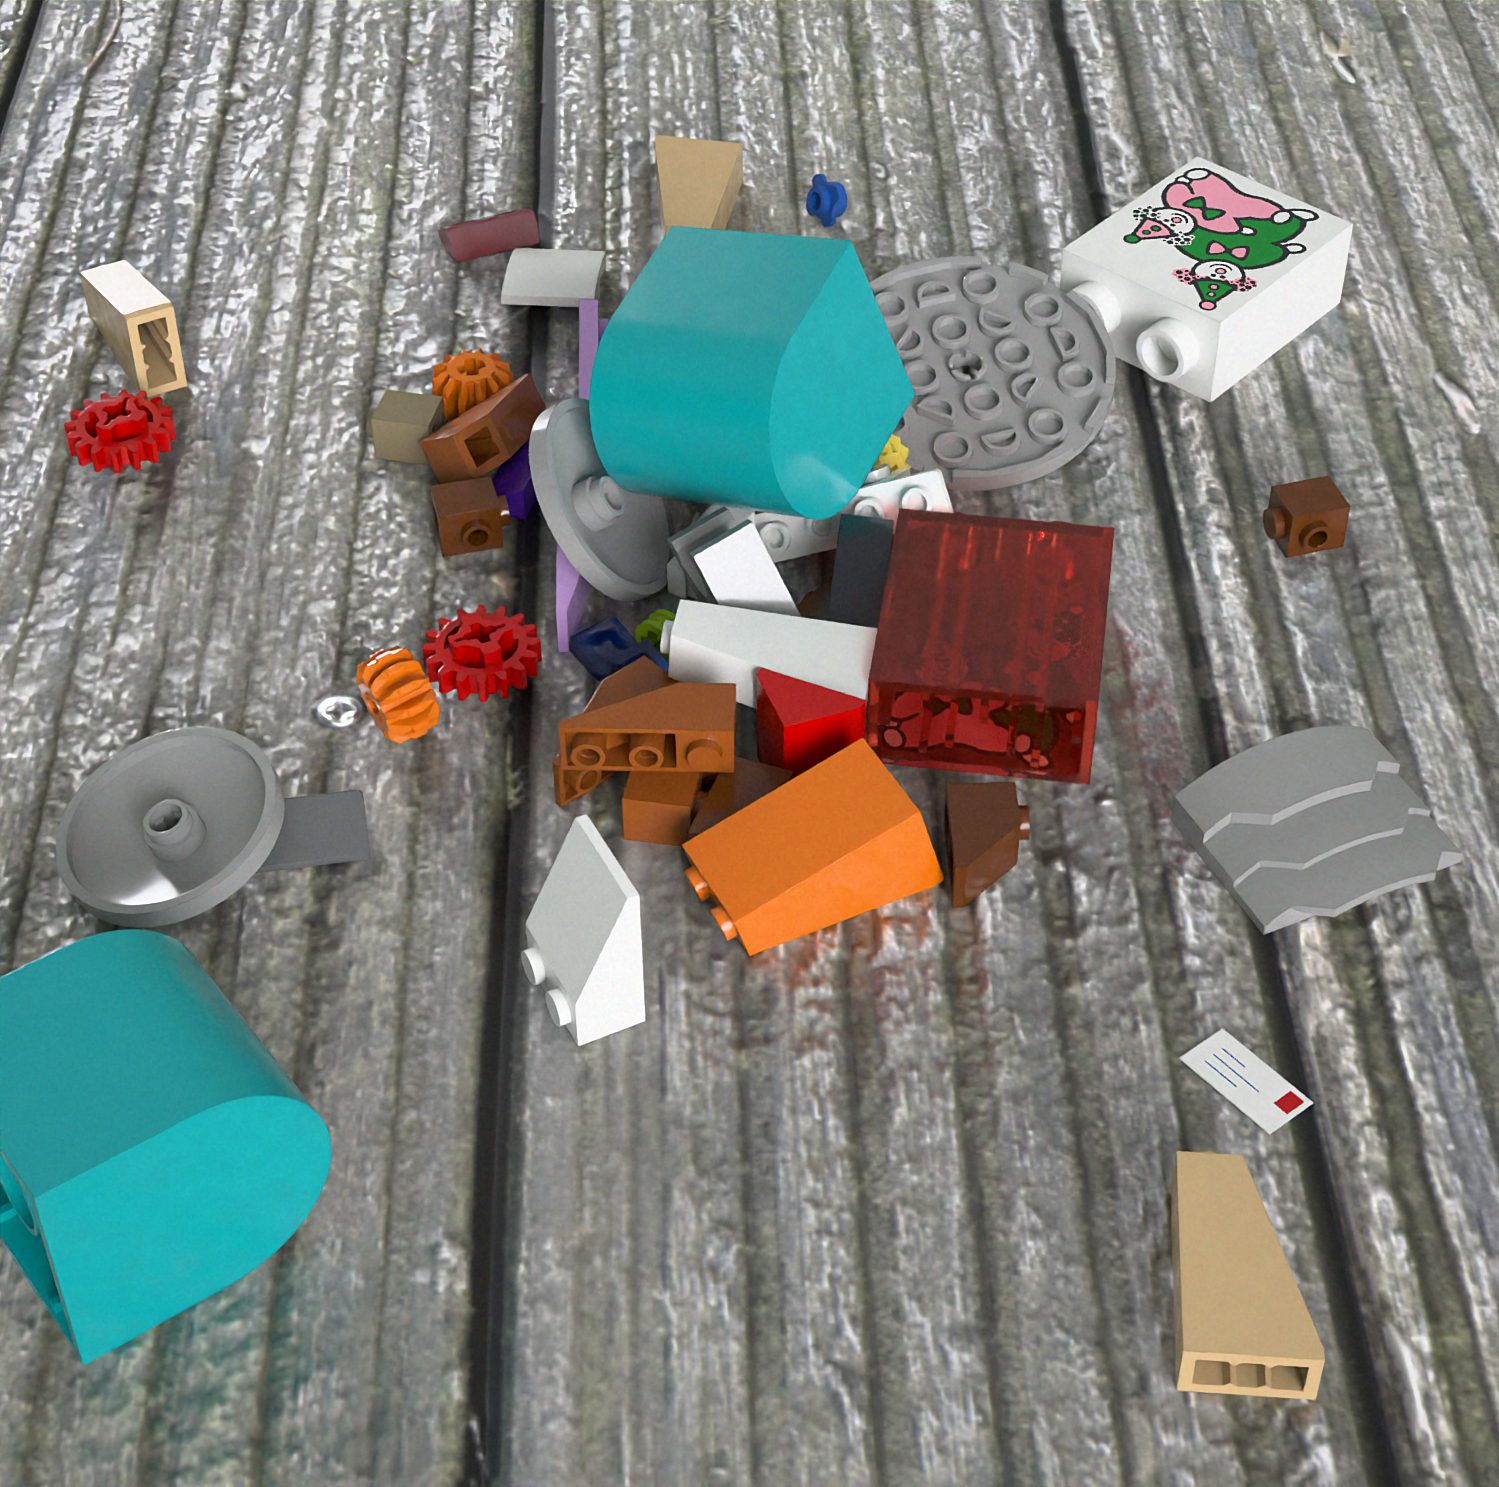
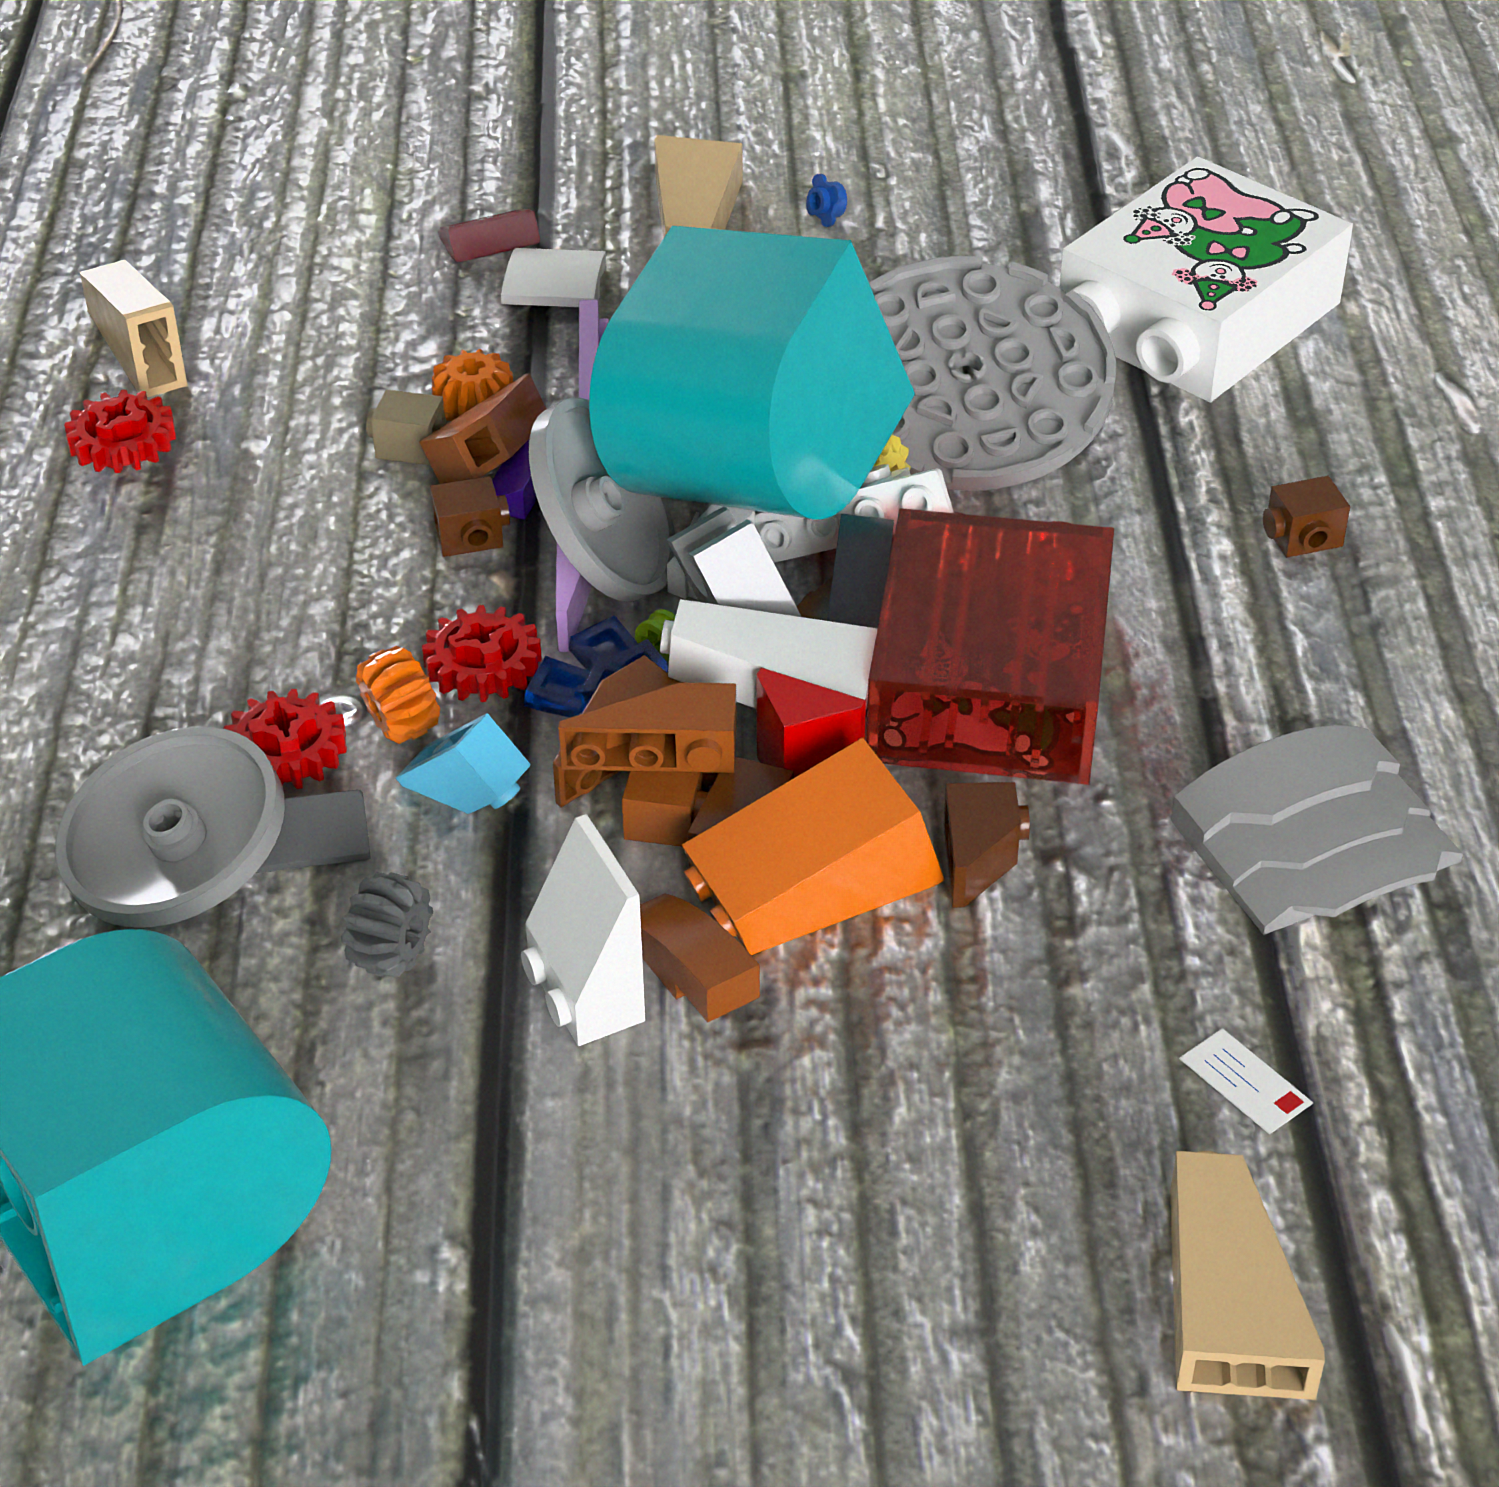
(294, 734): none -> red gear
(387, 924): none -> dark grey gear
(468, 767): none -> medium azure slope
(565, 687): none -> clear blue slope
(697, 957): none -> dark orange slope

